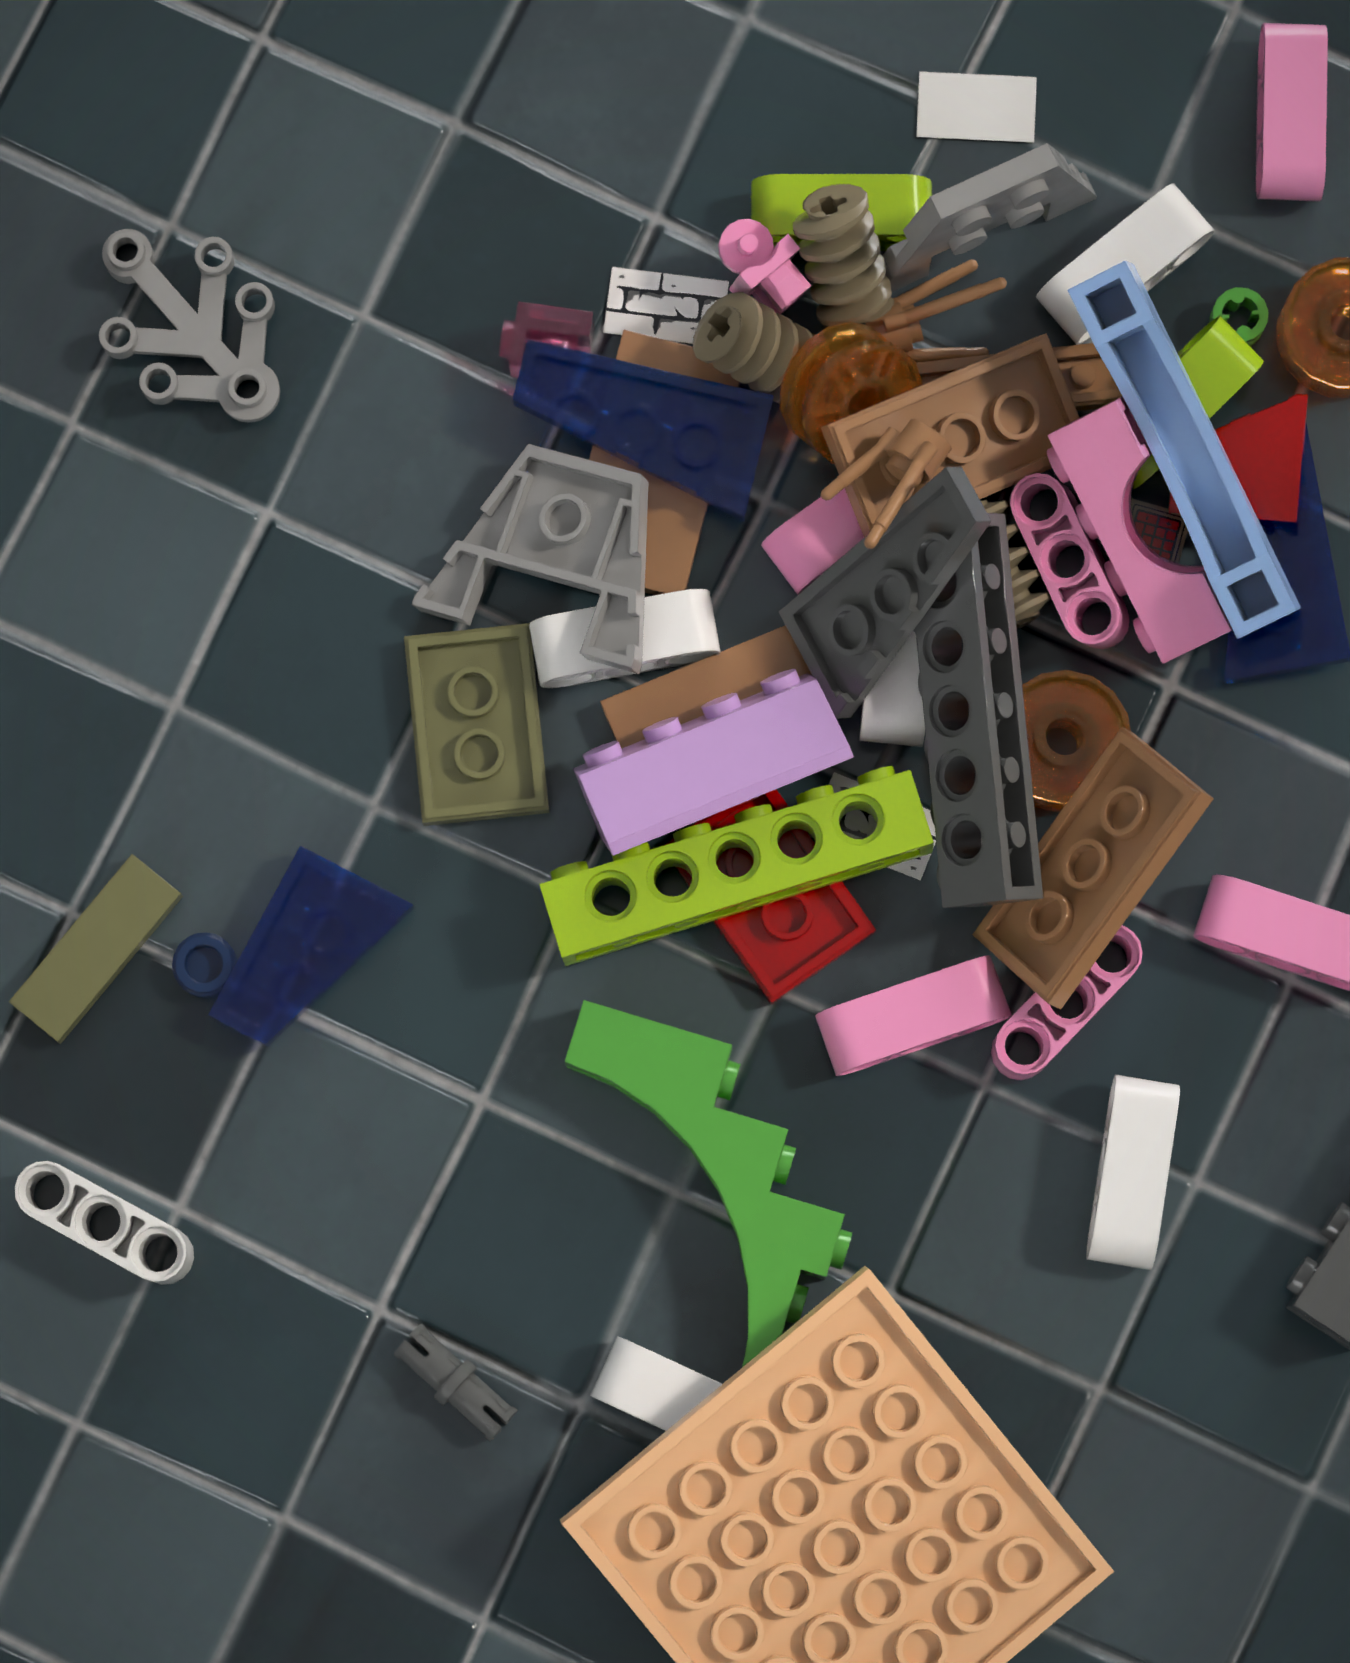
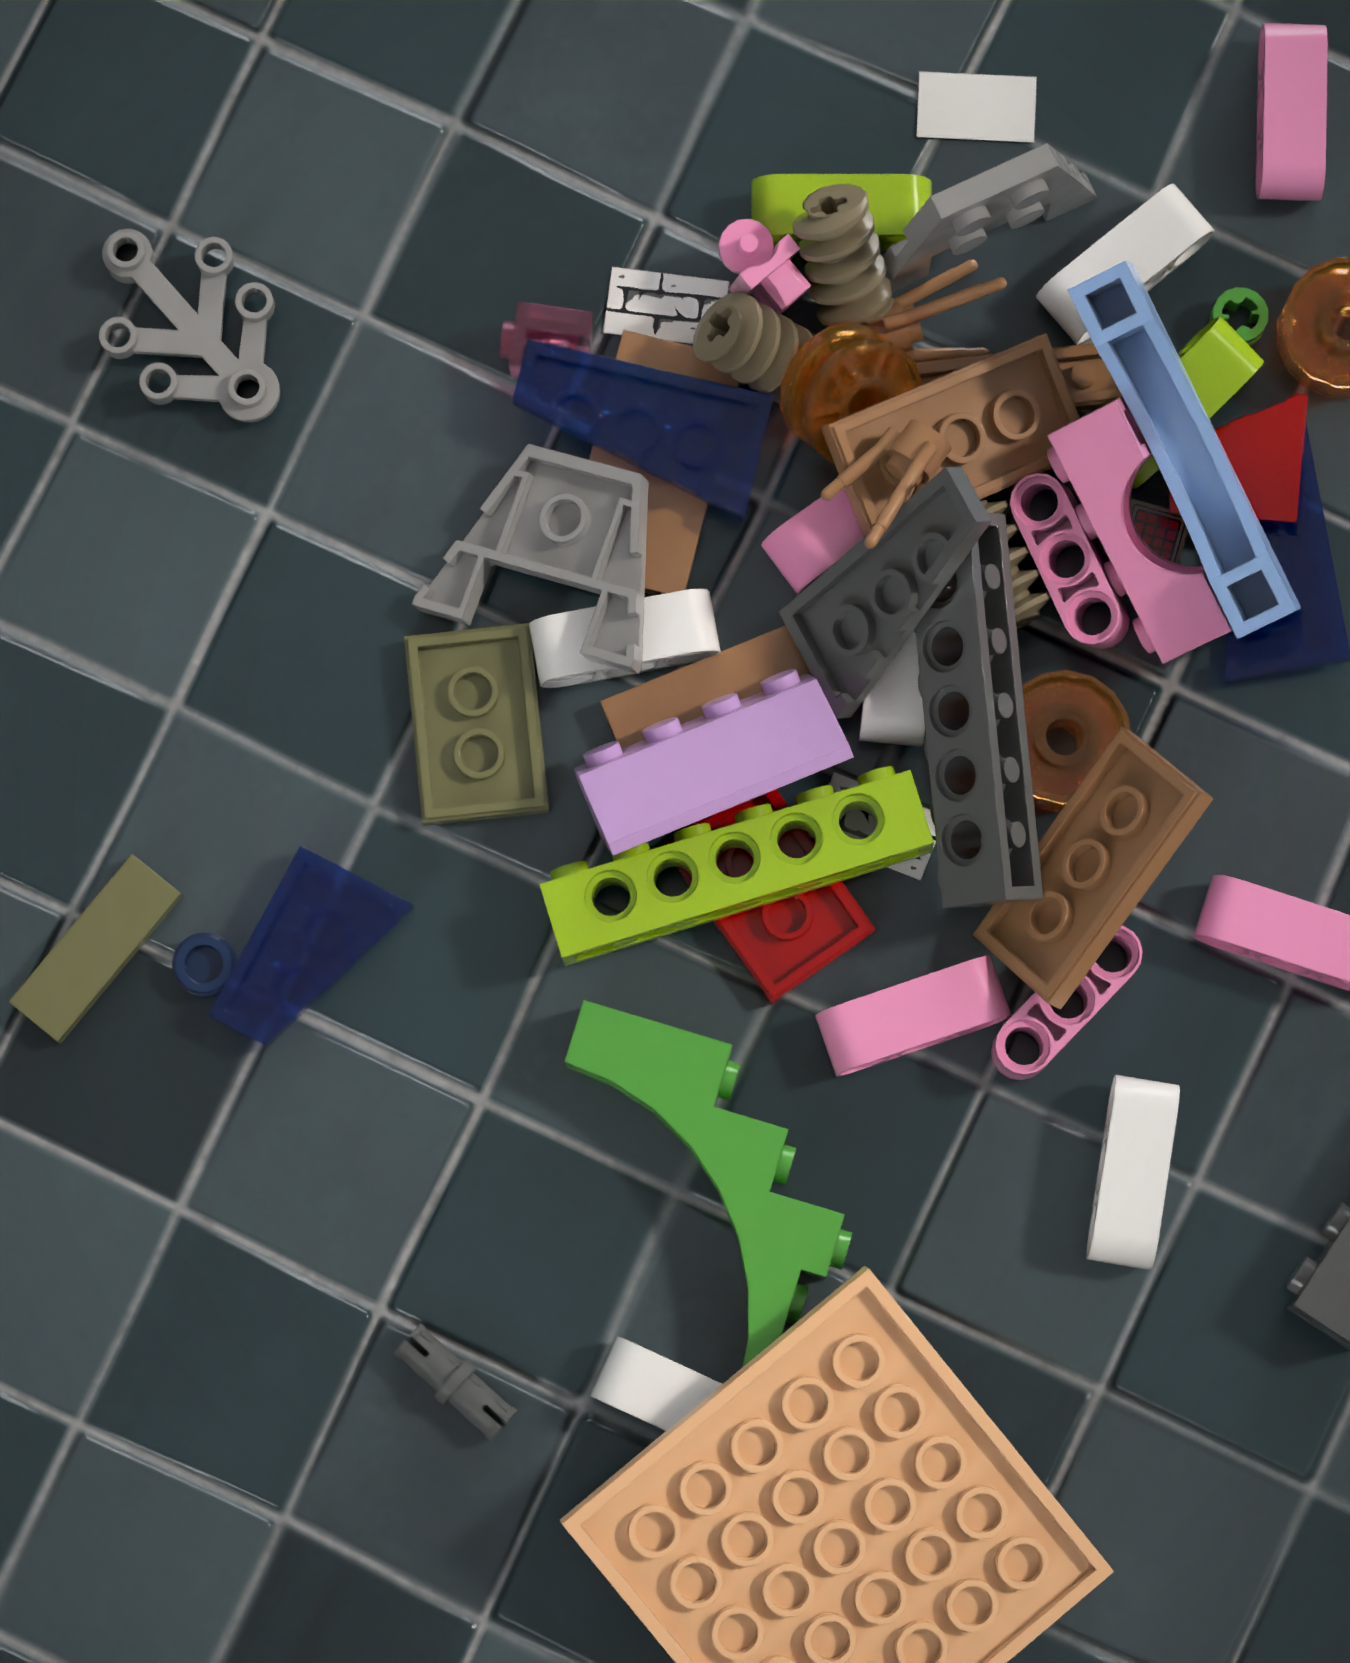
(74, 1213): white beam -> none

